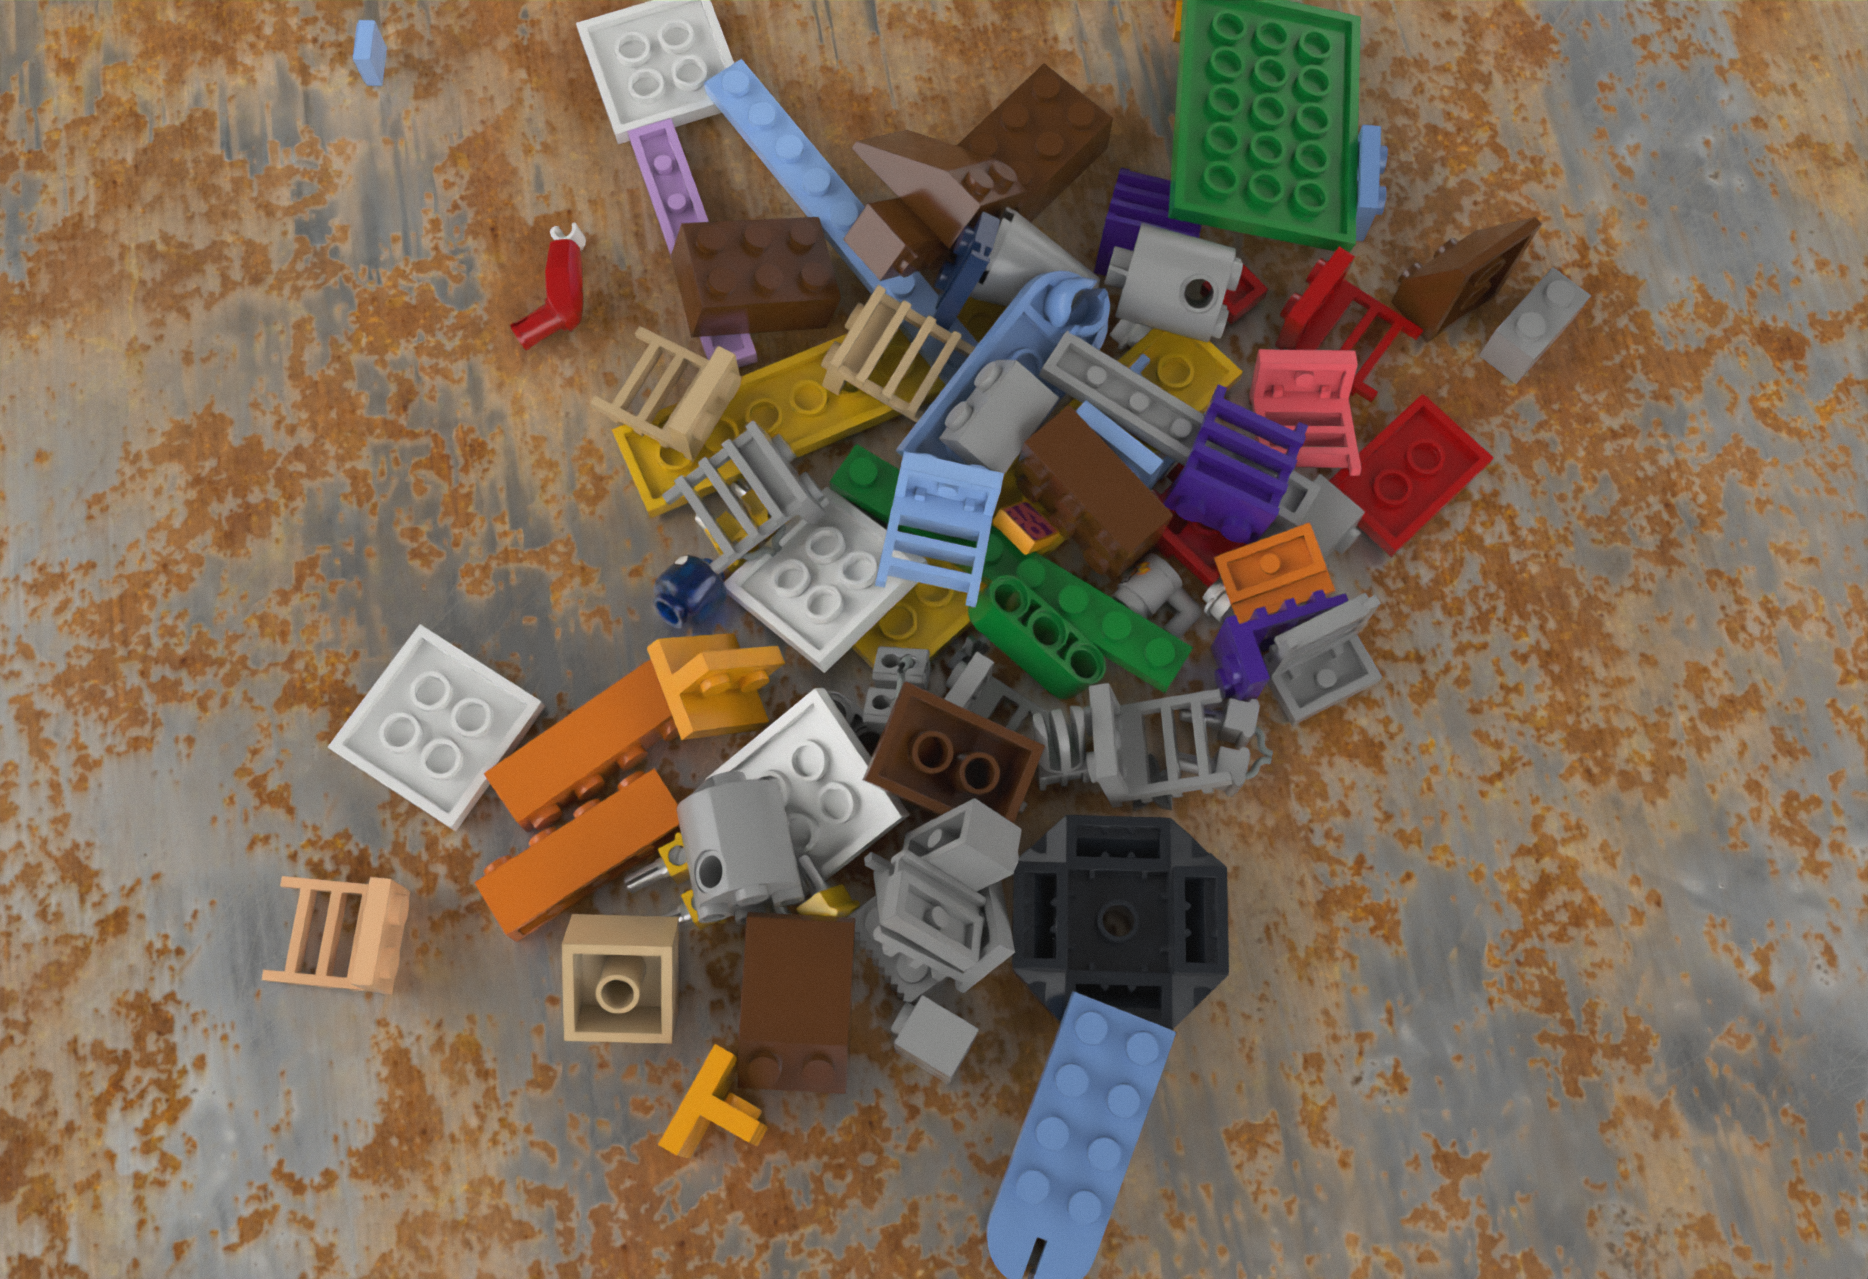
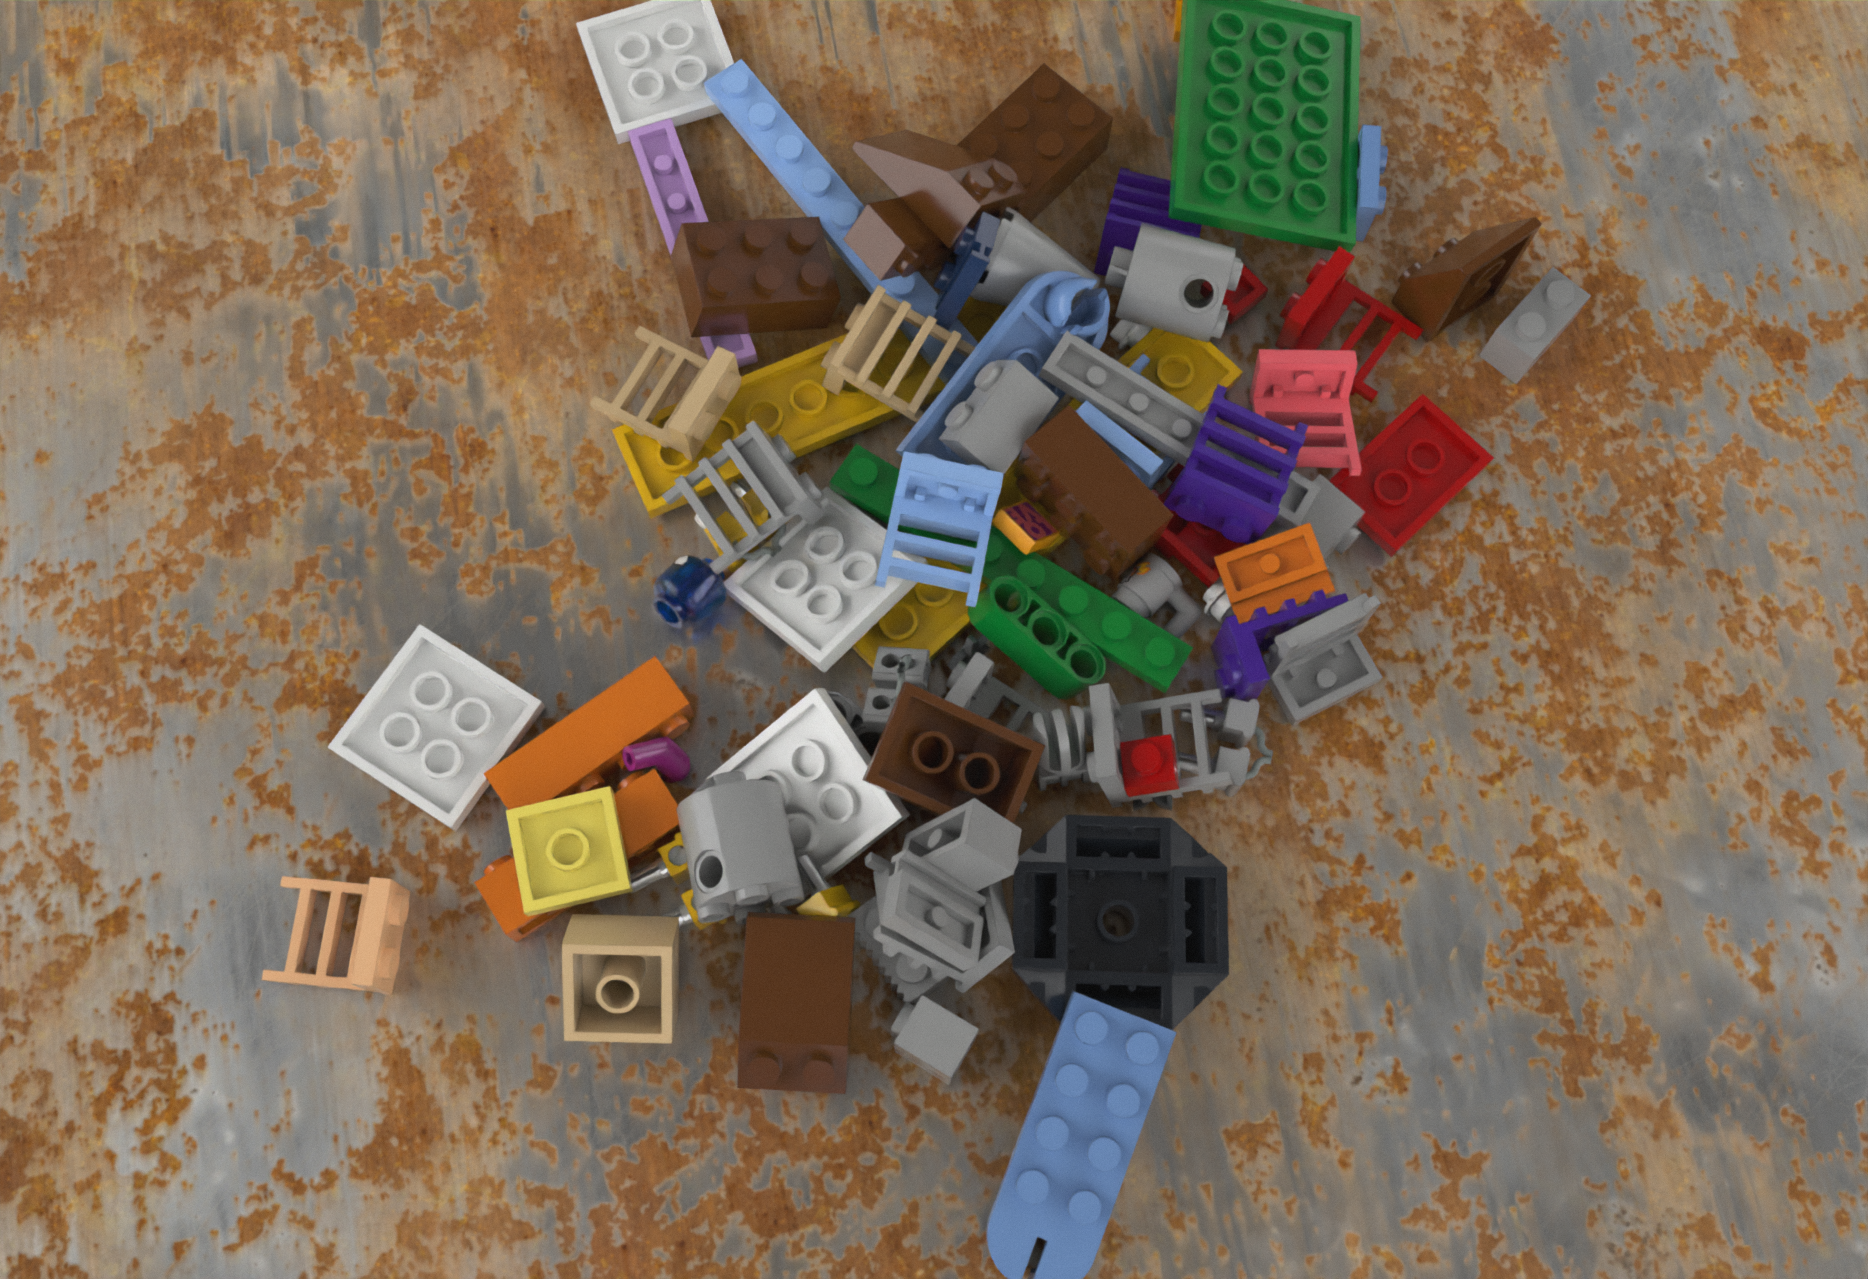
(369, 52): light blue tile -> none
(562, 289): red arm -> none
(568, 851): none -> light yellow plate
(661, 753): none -> magenta arm
(706, 1104): light orange bracket -> none
(713, 683): light orange bracket -> none
(1149, 765): none -> red plate

